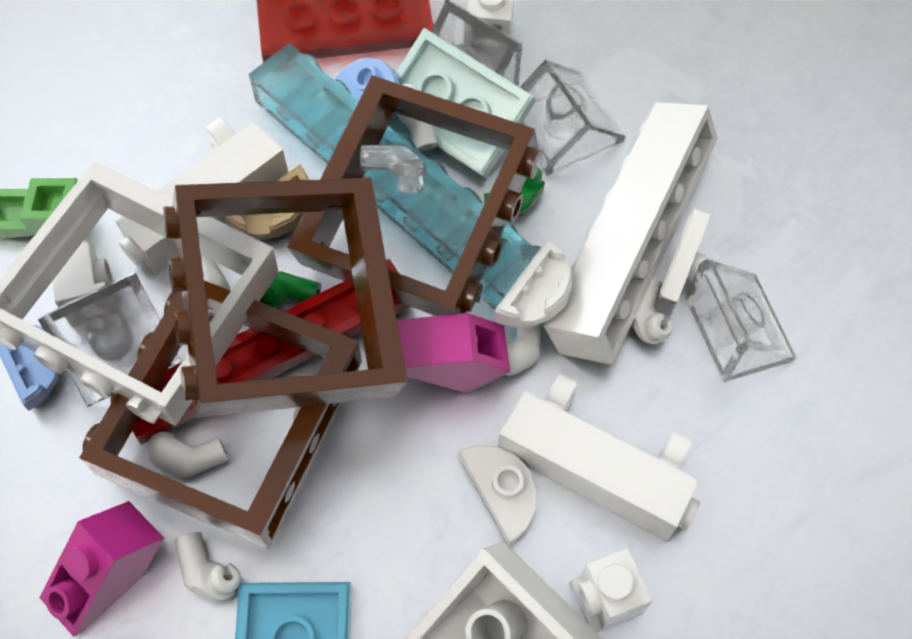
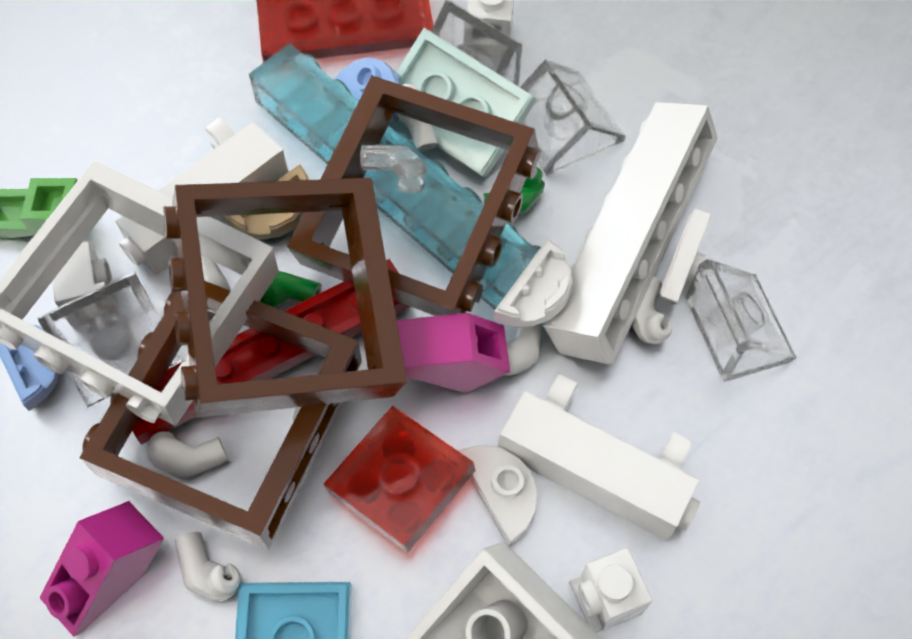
(400, 478): none -> clear red plate

